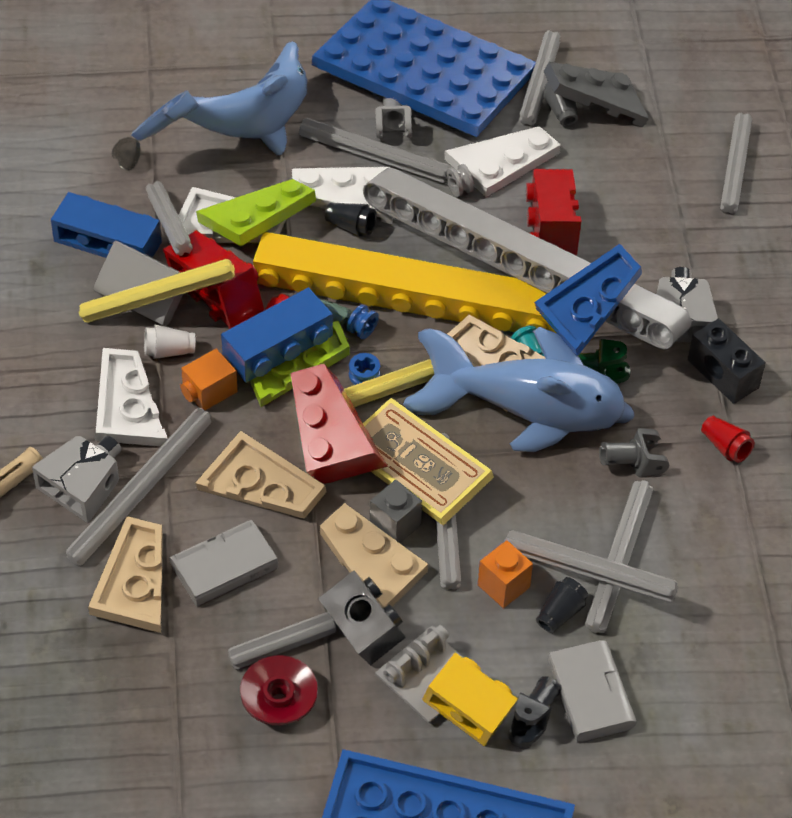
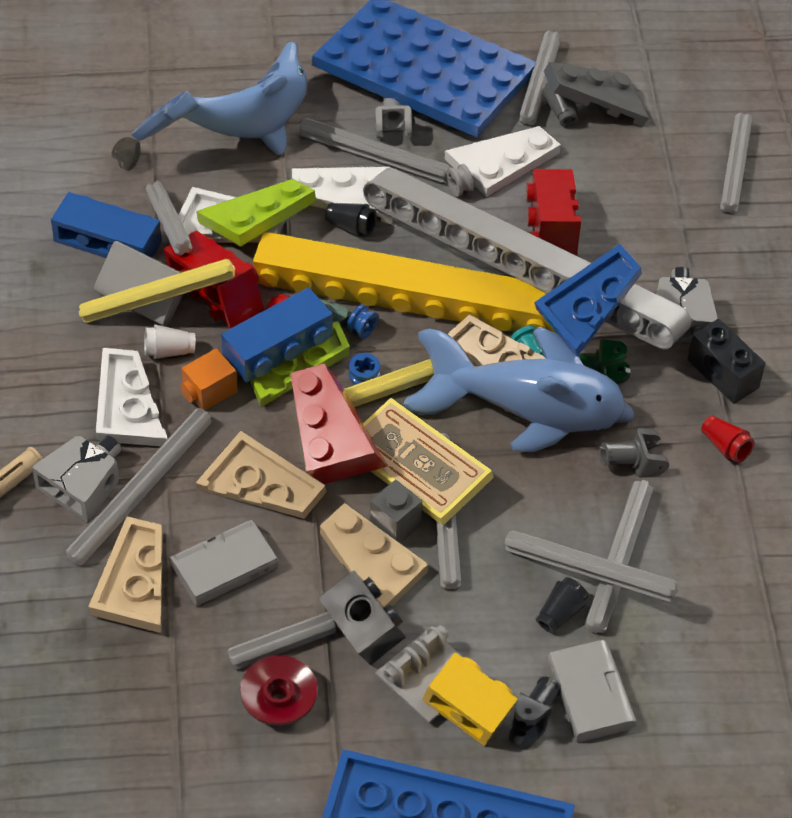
(505, 574): orange brick -> none

